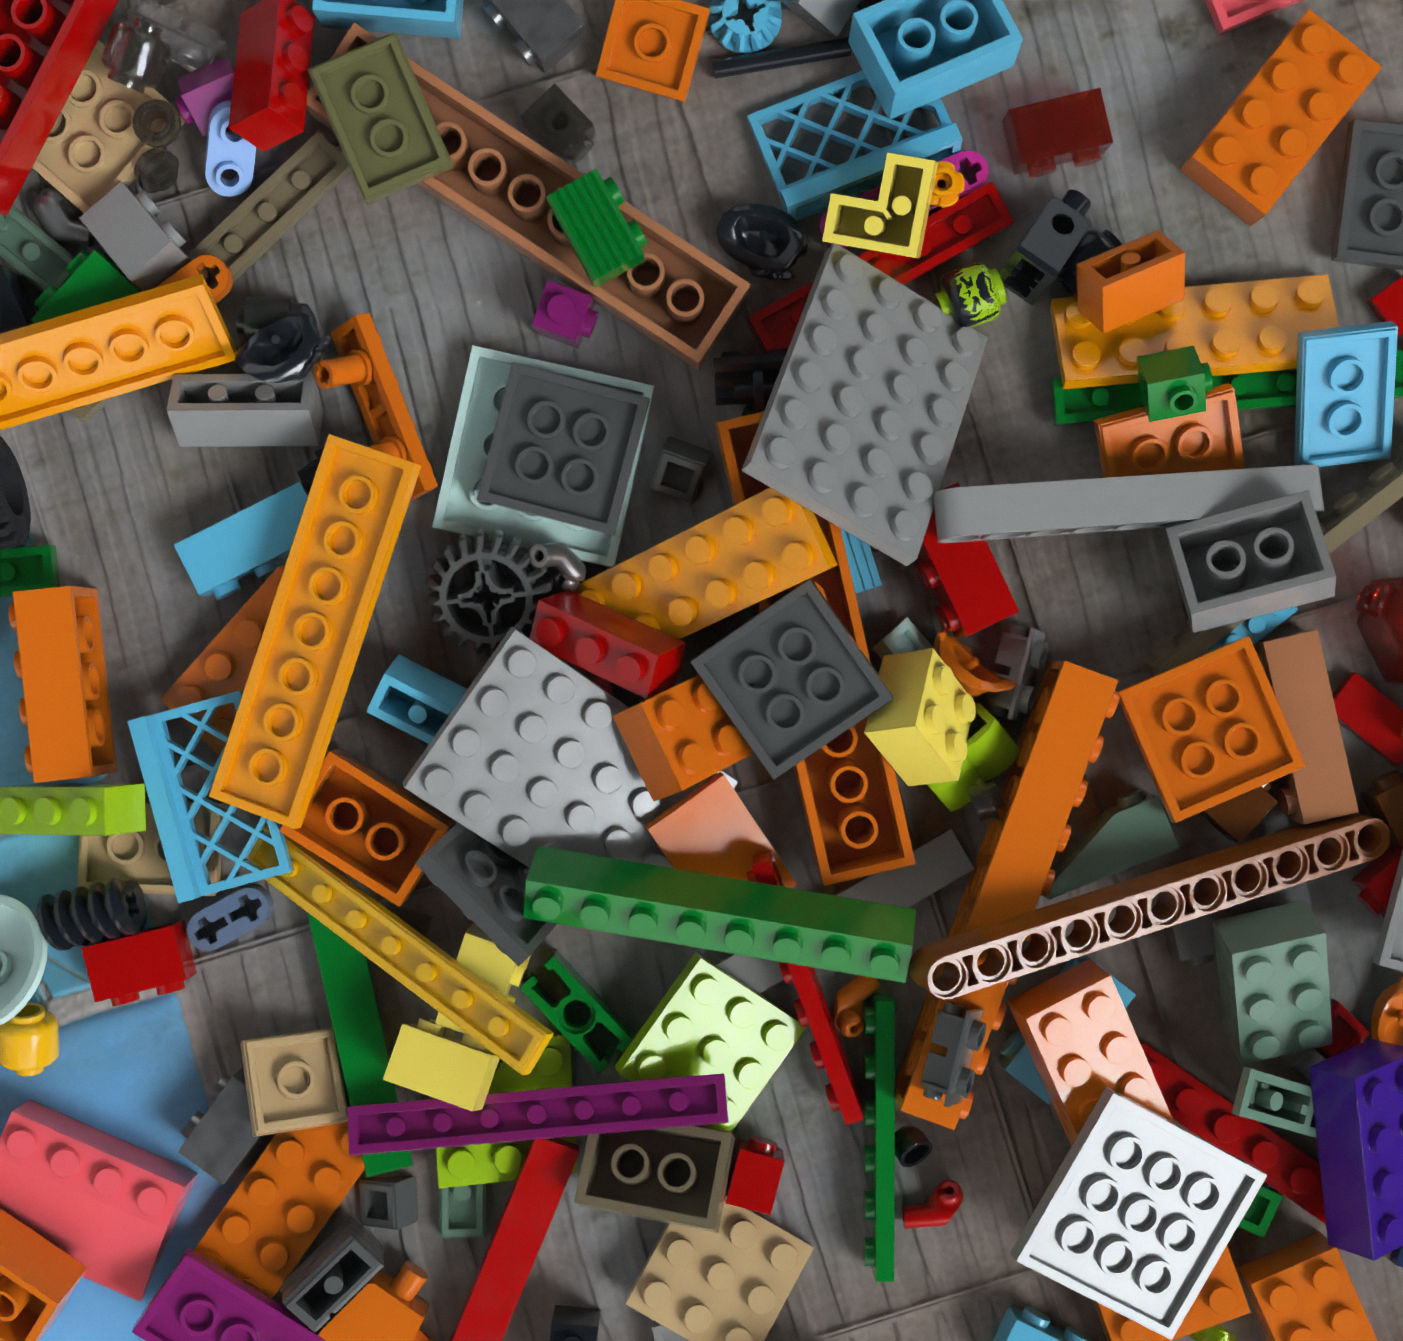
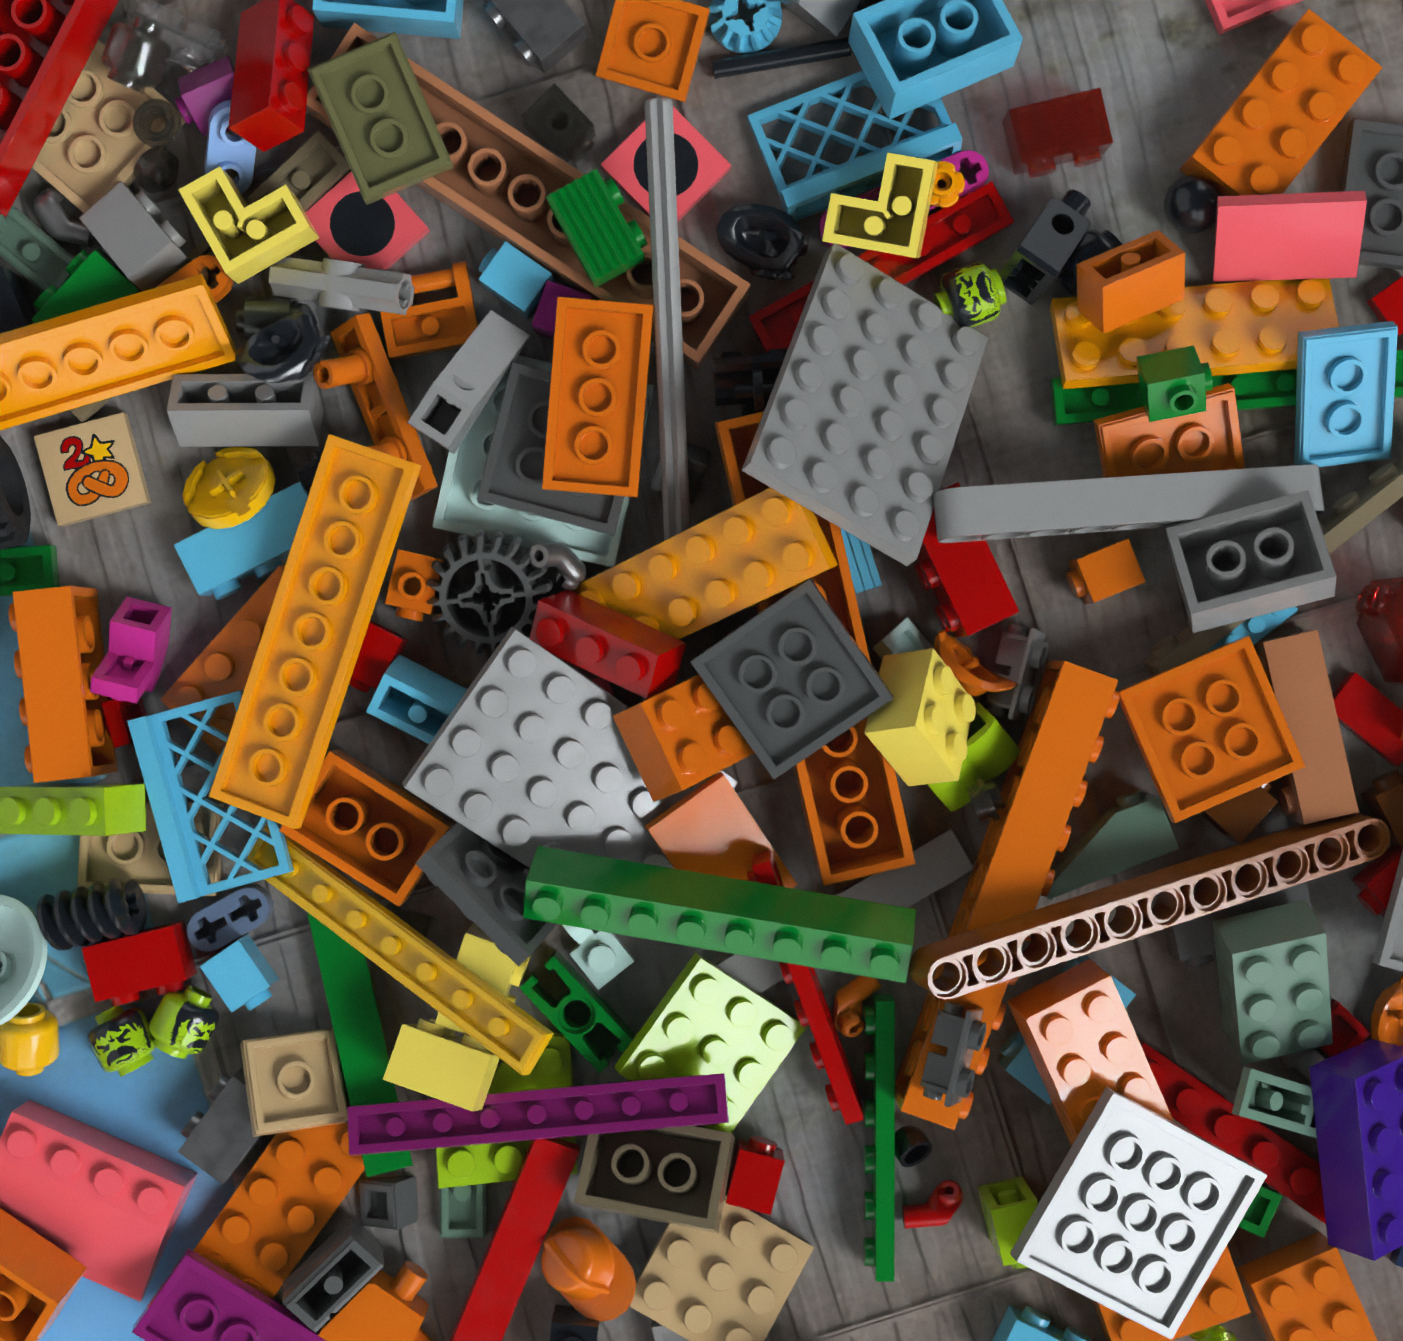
(92, 469): none -> tan tile
(116, 717): none -> red plate
(121, 1040): none -> head
(135, 651): none -> dark pink brick
(184, 1022): none -> lime head
(229, 487): none -> yellow tile
(241, 974): none -> medium azure brick
(243, 235): none -> light yellow brick
(342, 285): none -> light grey piece
(362, 232): none -> tile
(375, 656): none -> red brick
(409, 585): none -> orange brick
(434, 324): none -> orange plate
(468, 382): none -> light grey slope
(514, 278): none -> medium azure brick
(588, 1269): none -> orange piece
(597, 397): none -> orange plate
(599, 954): none -> light aqua plate
(667, 314): none -> light grey axle
(696, 166): none -> coral tile
(1006, 1211): none -> lime brick
(1105, 572): none -> orange brick
(1191, 204): none -> black piece
(1288, 236): none -> coral tile

